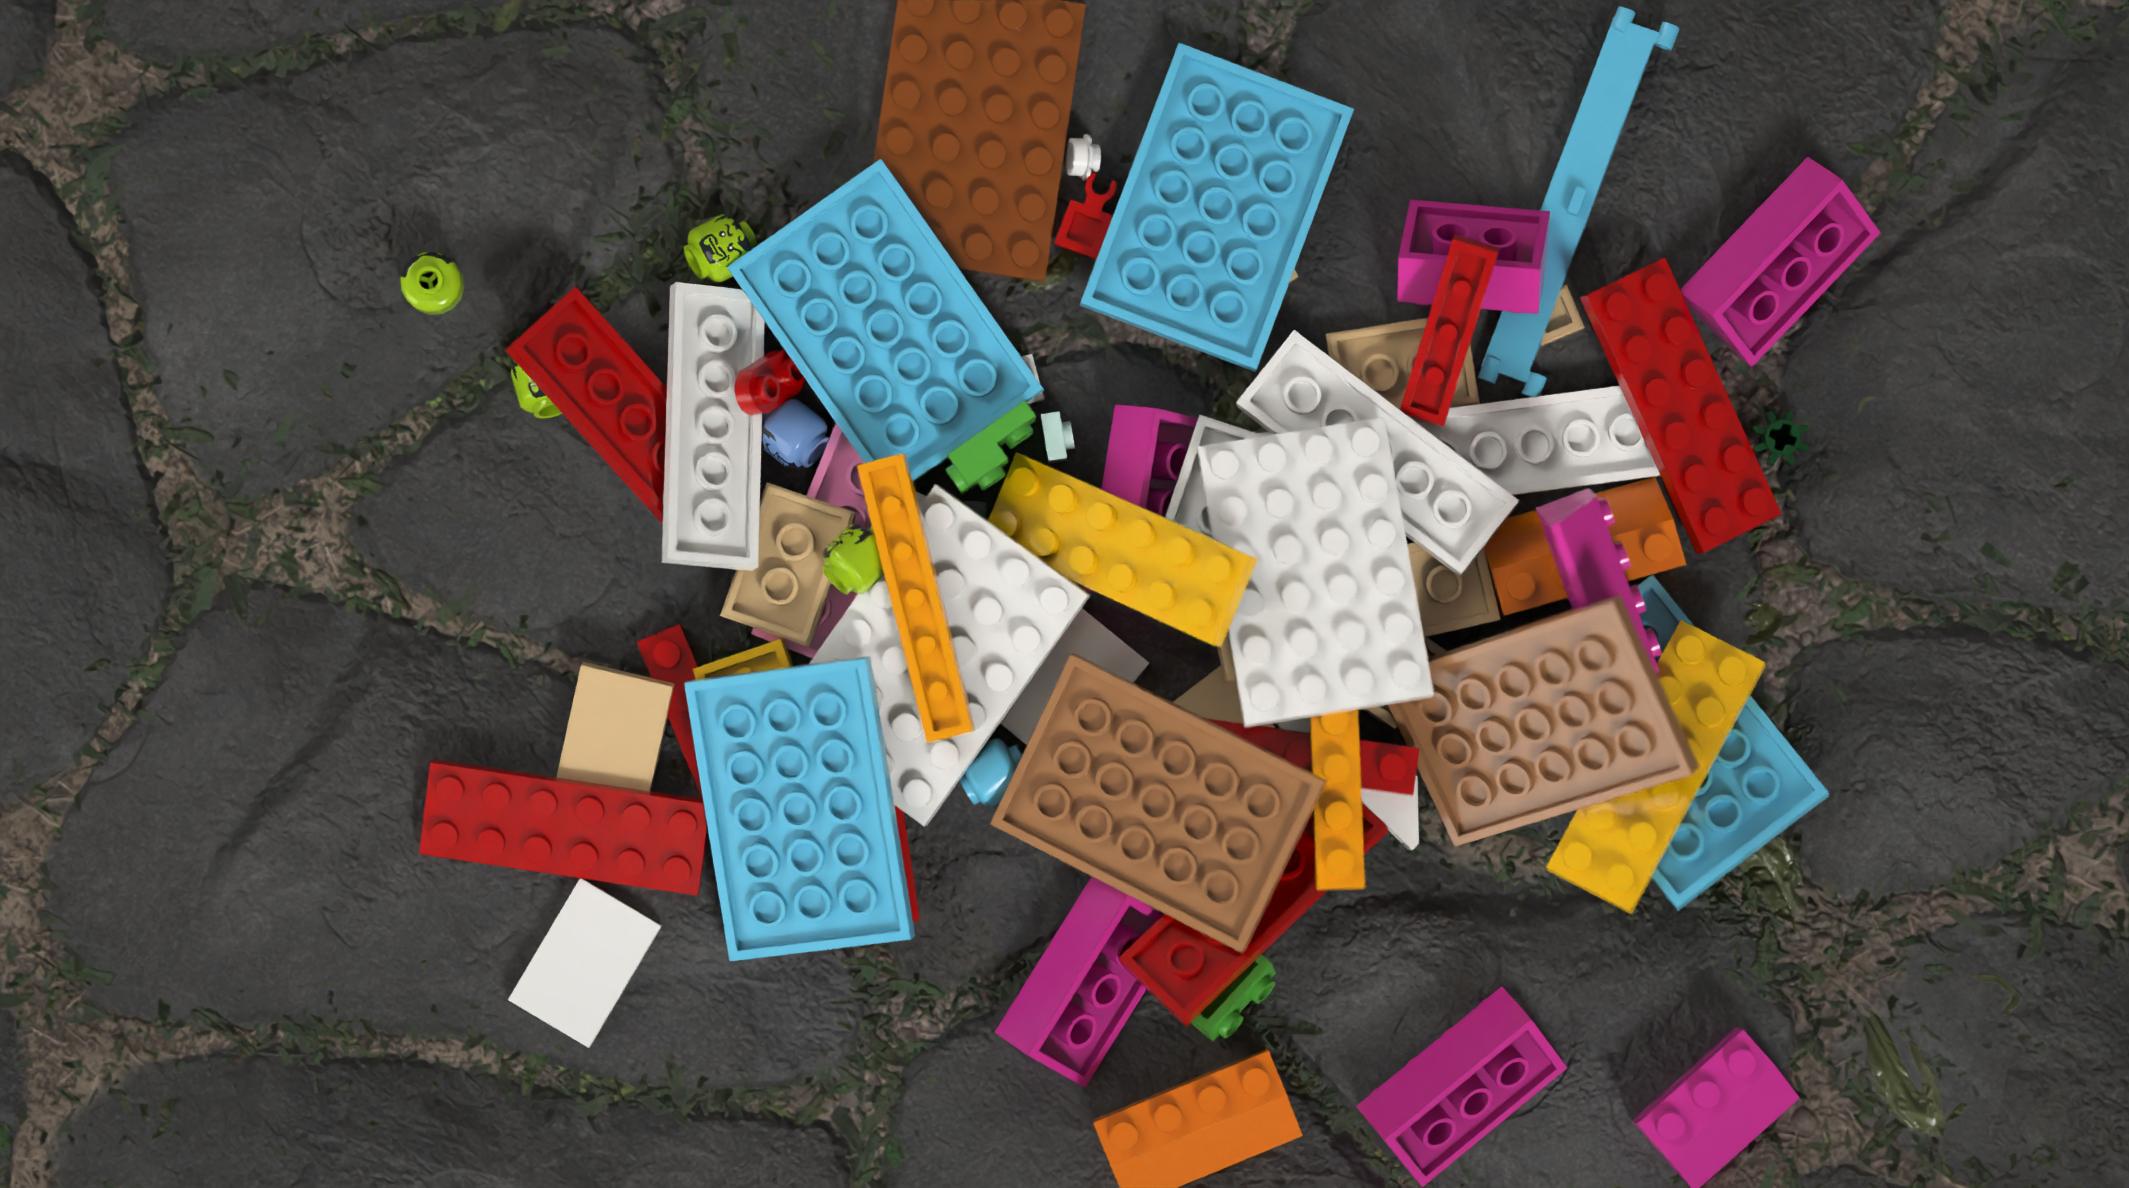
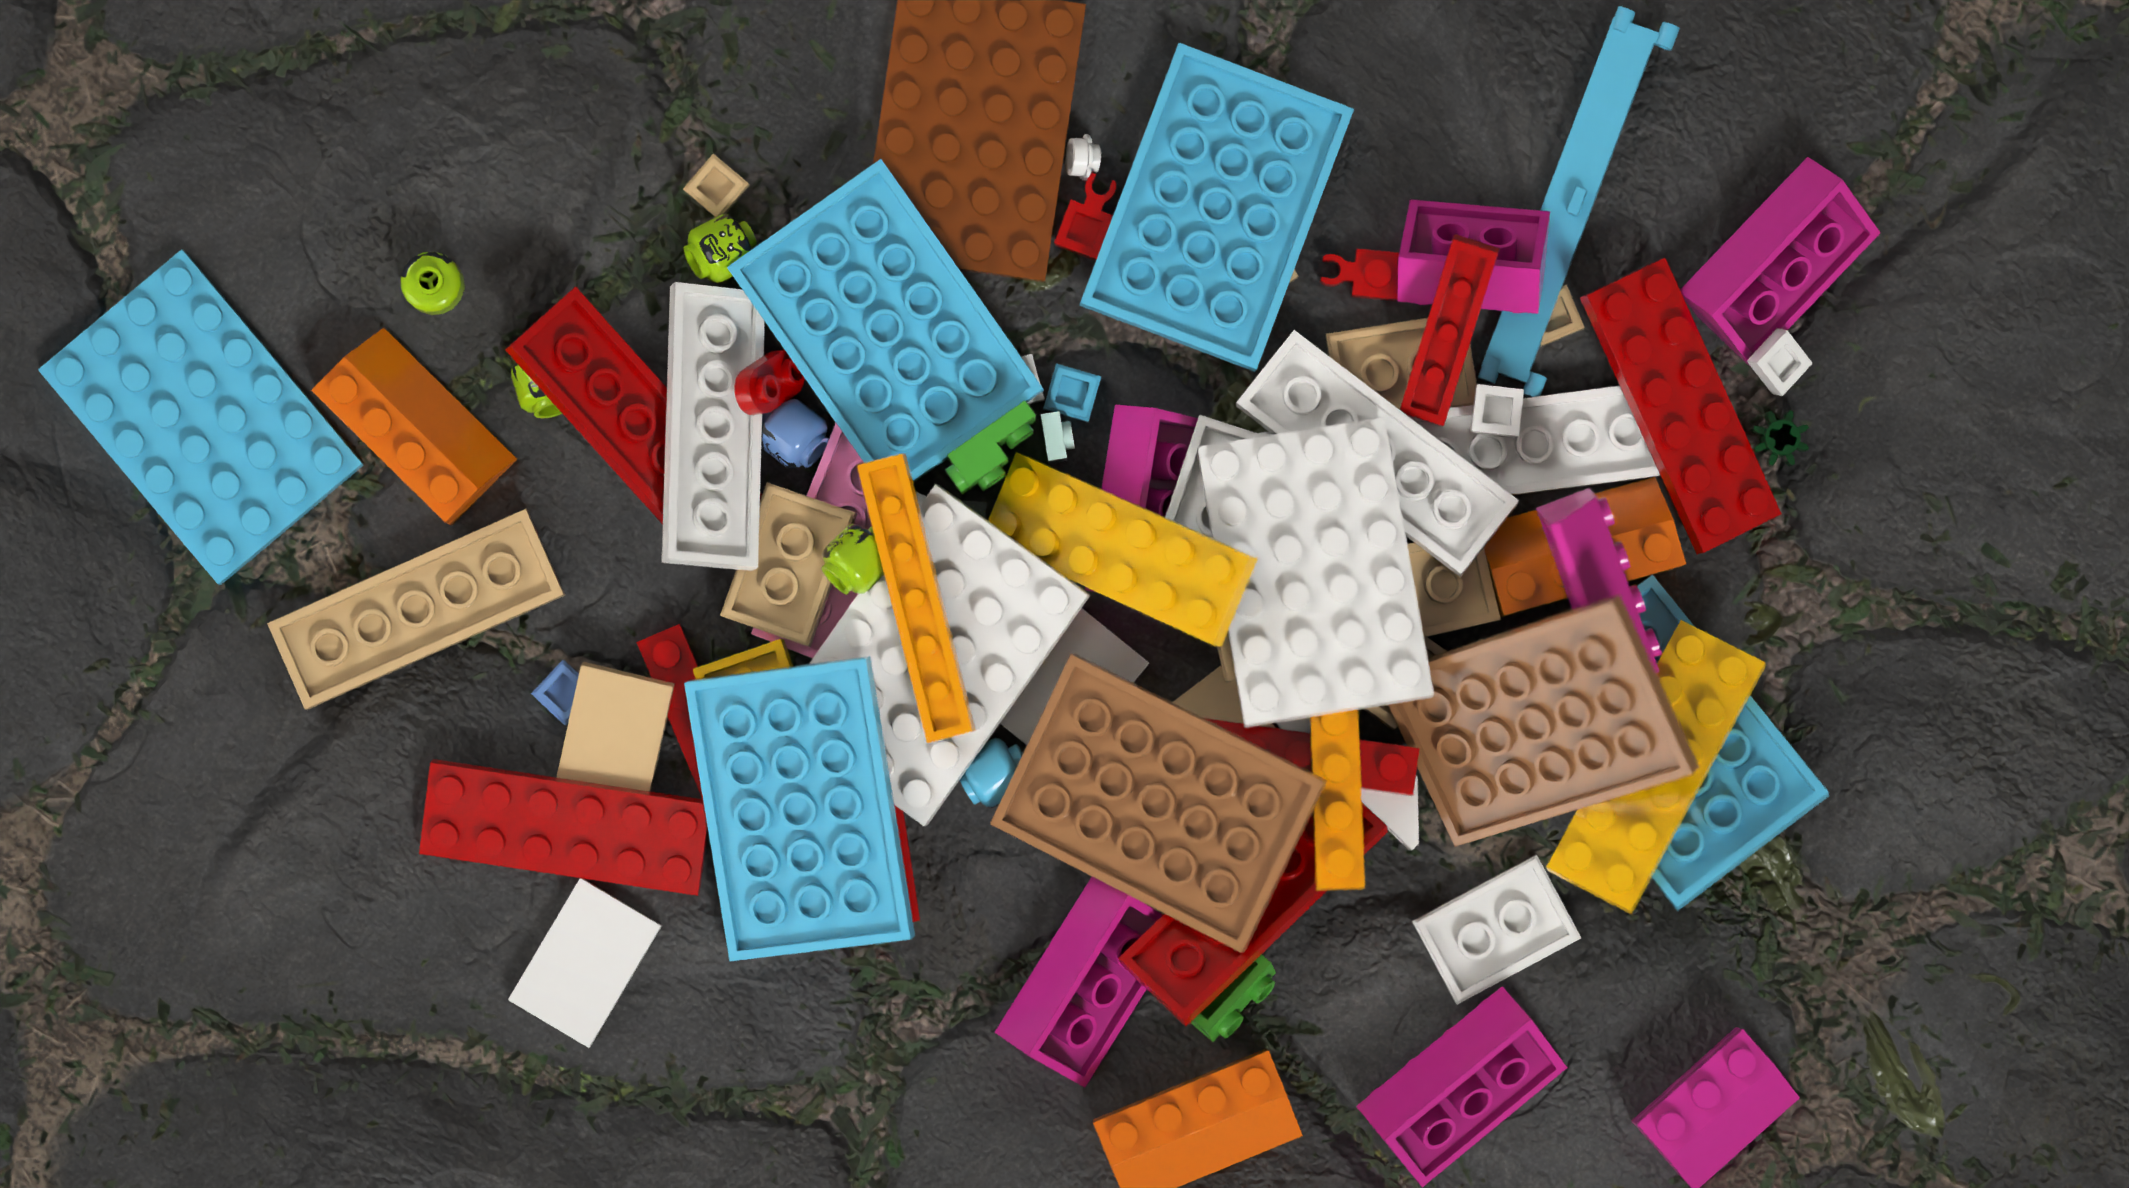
(201, 417): none -> medium azure plate
(414, 425): none -> orange slope
(416, 609): none -> tan plate
(558, 691): none -> medium blue tile
(716, 186): none -> tan tile
(1072, 392): none -> medium azure tile
(1372, 274): none -> red plate
(1496, 929): none -> white tile
(1497, 410): none -> white plate
(1779, 362): none -> white plate

